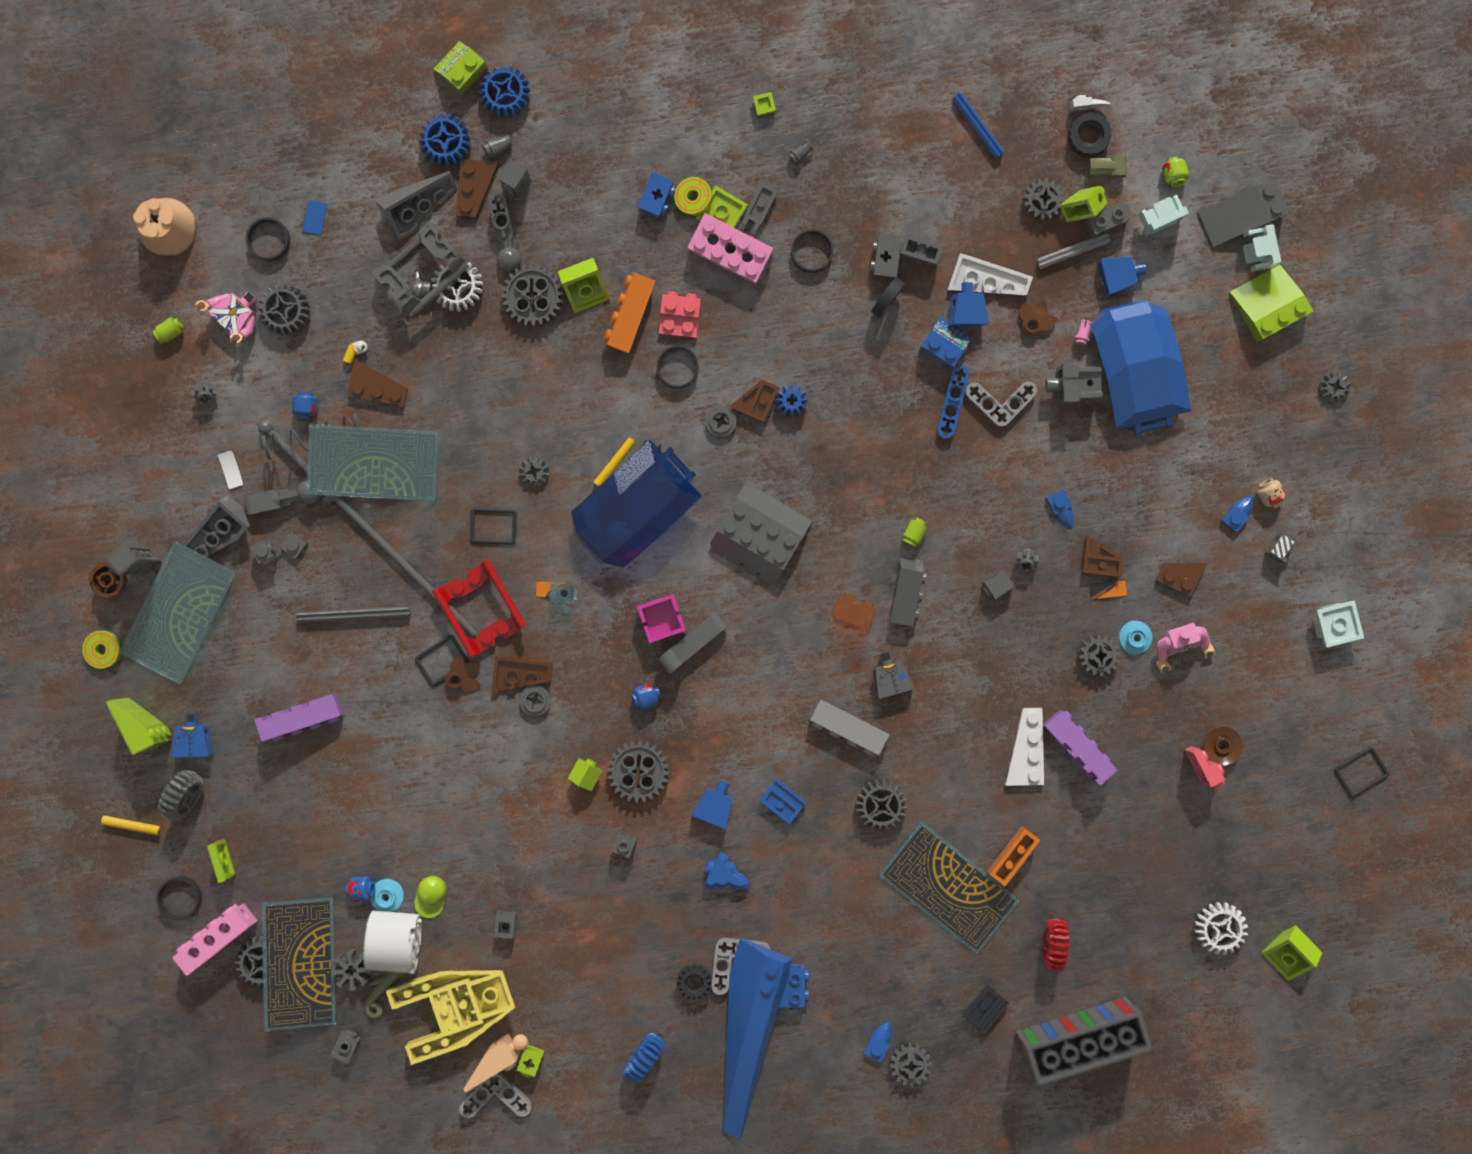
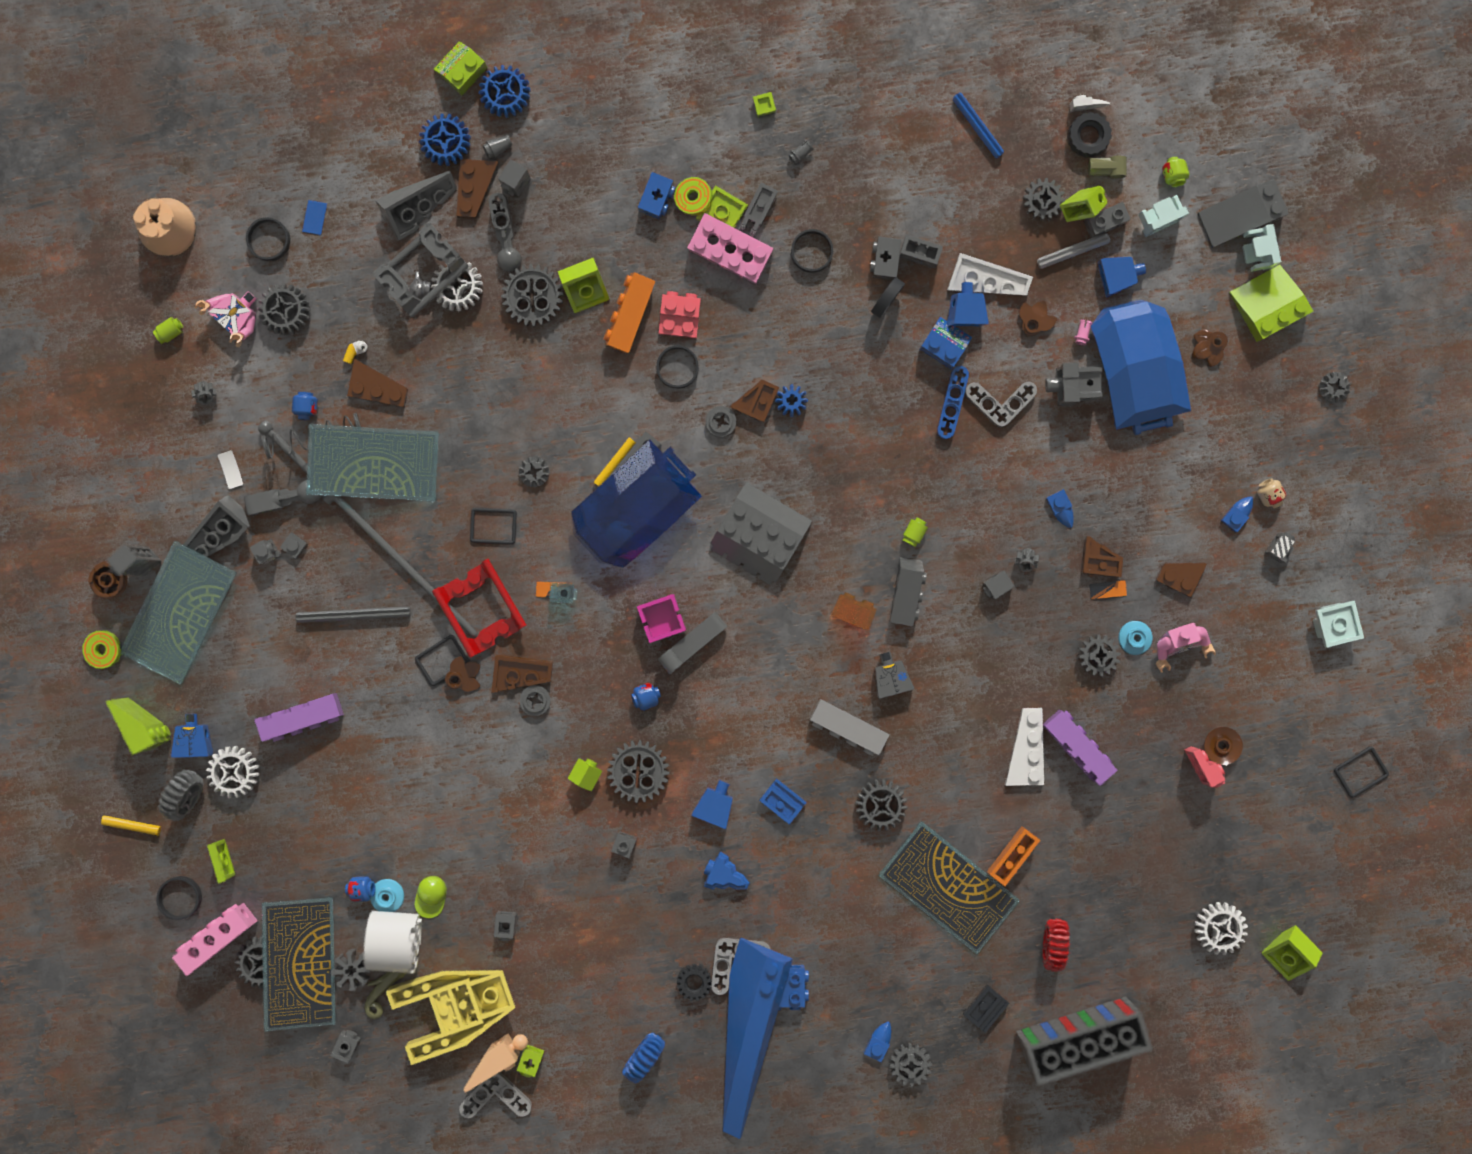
(227, 766): none -> white gear
(1207, 348): none -> reddish brown plate

